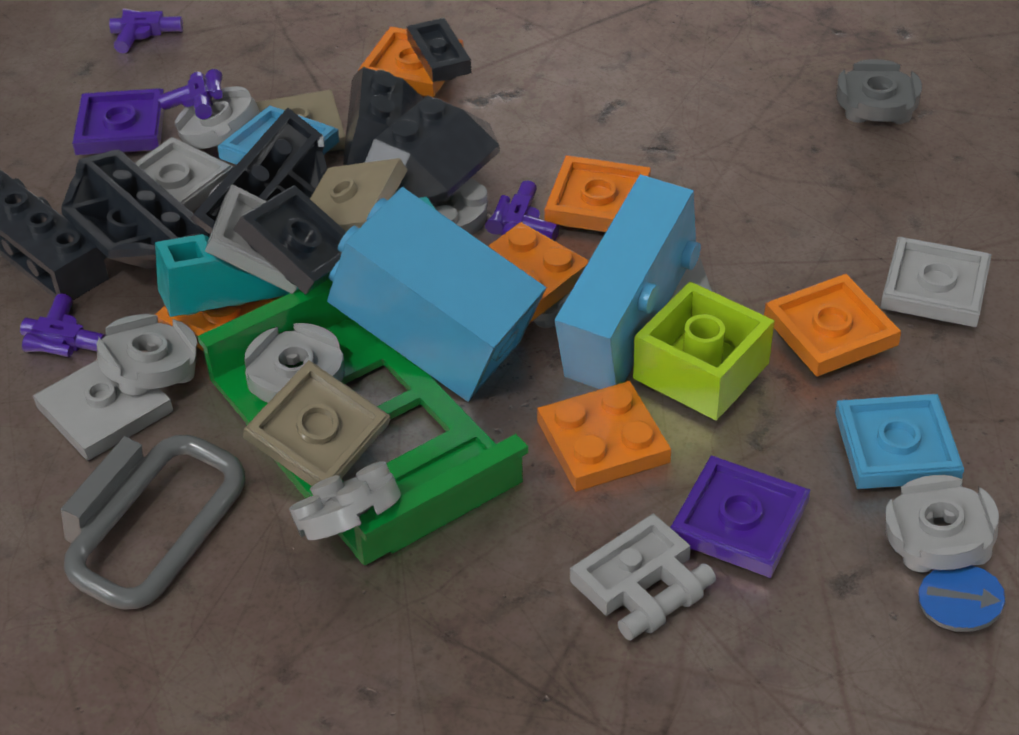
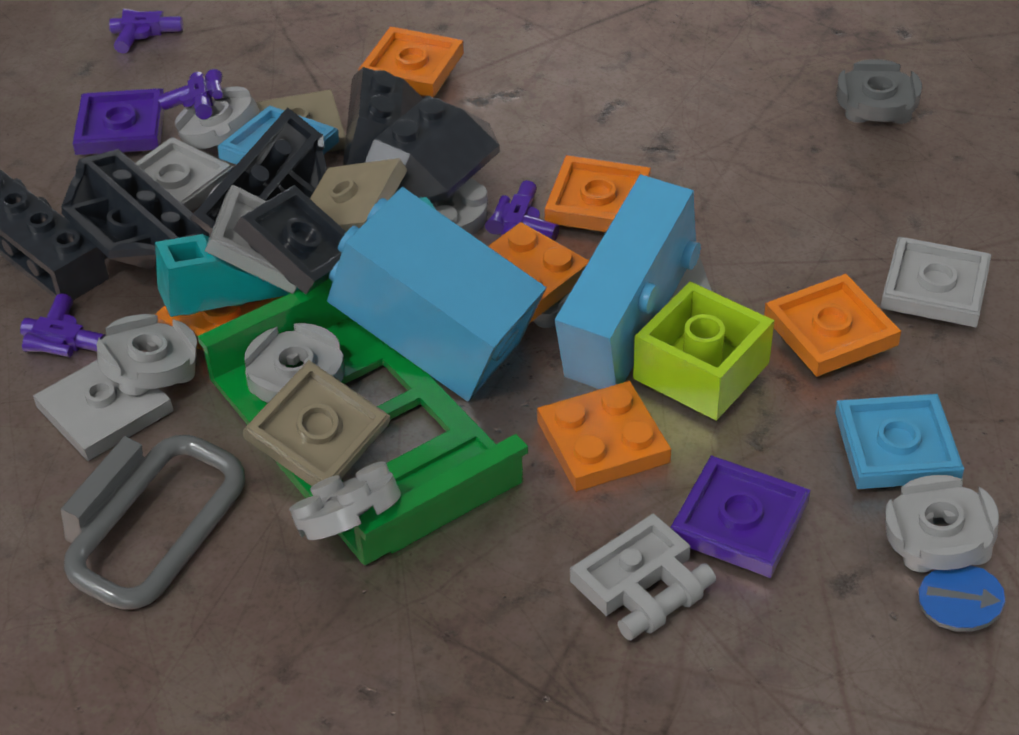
(439, 50): black plate -> none

